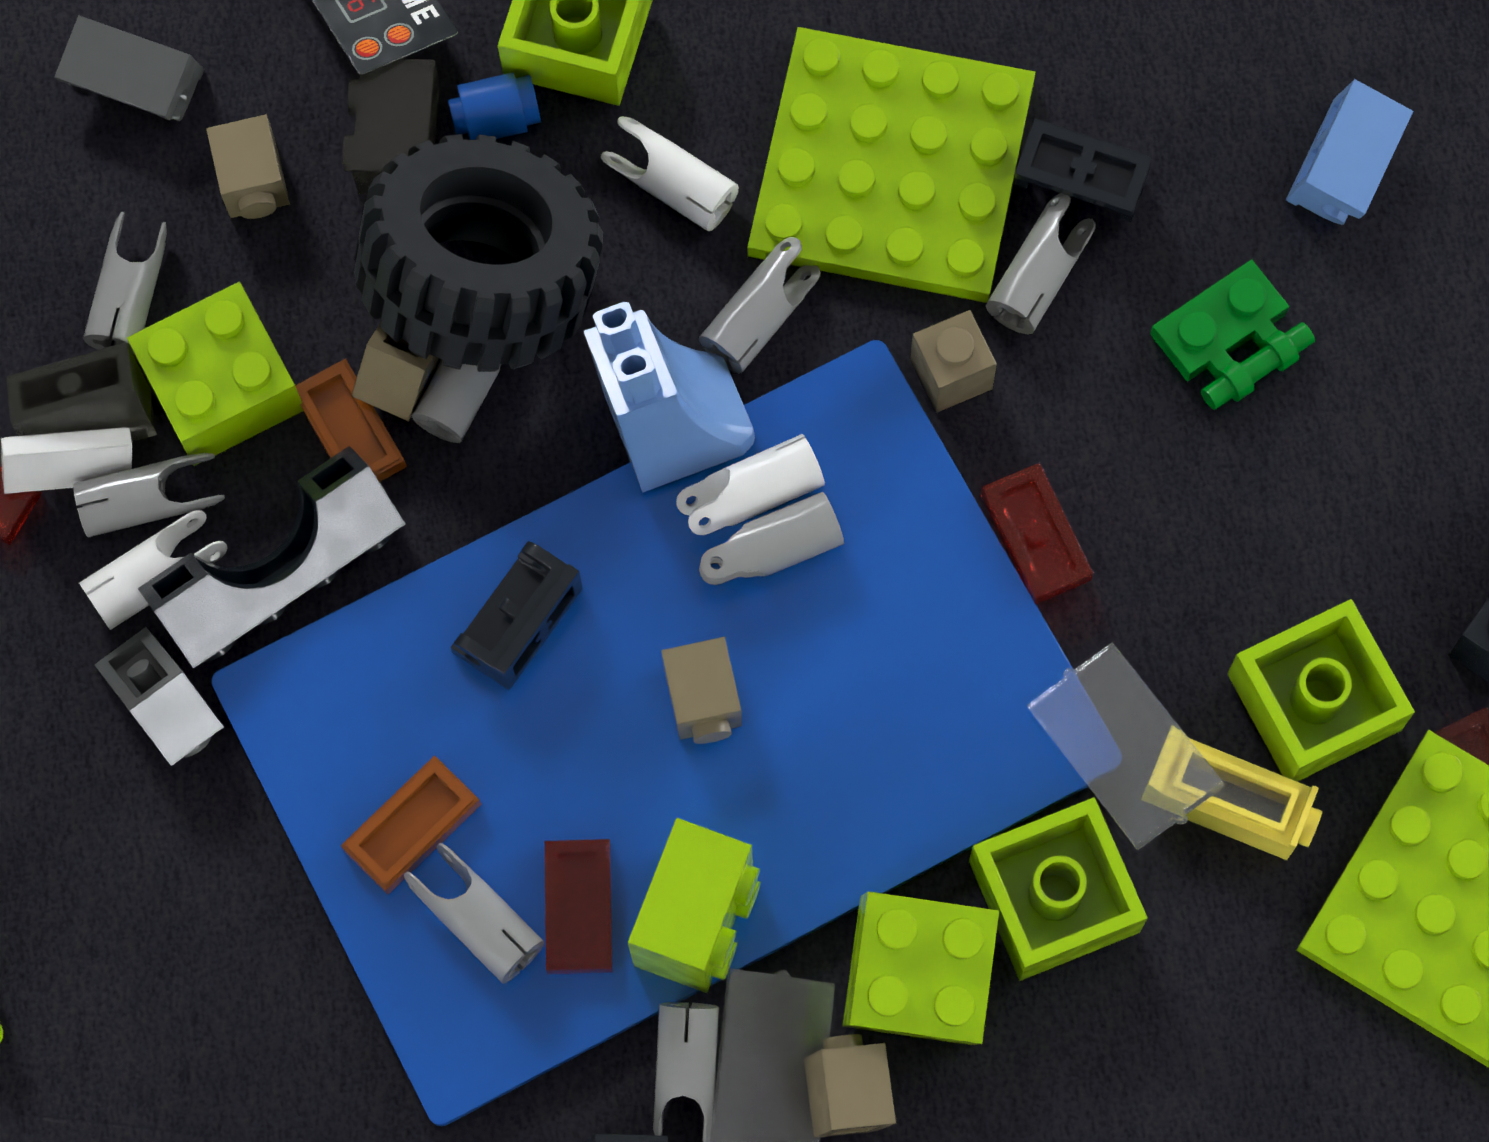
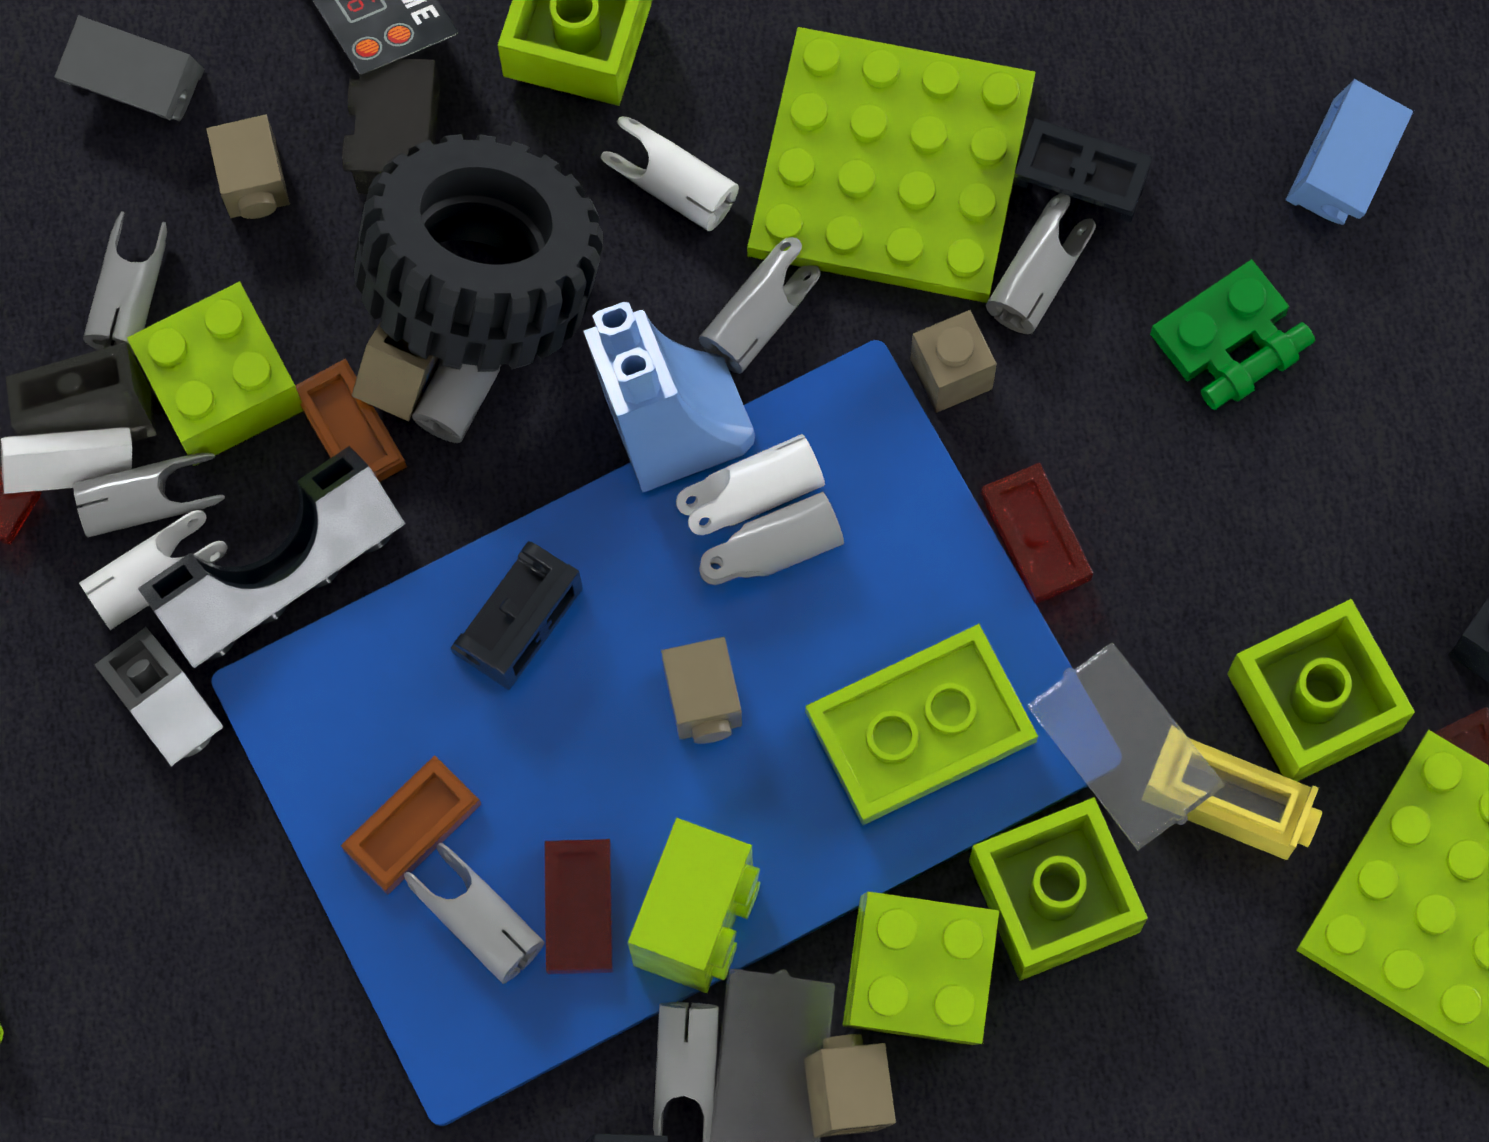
(495, 106): blue brick -> none
(921, 724): none -> lime plate

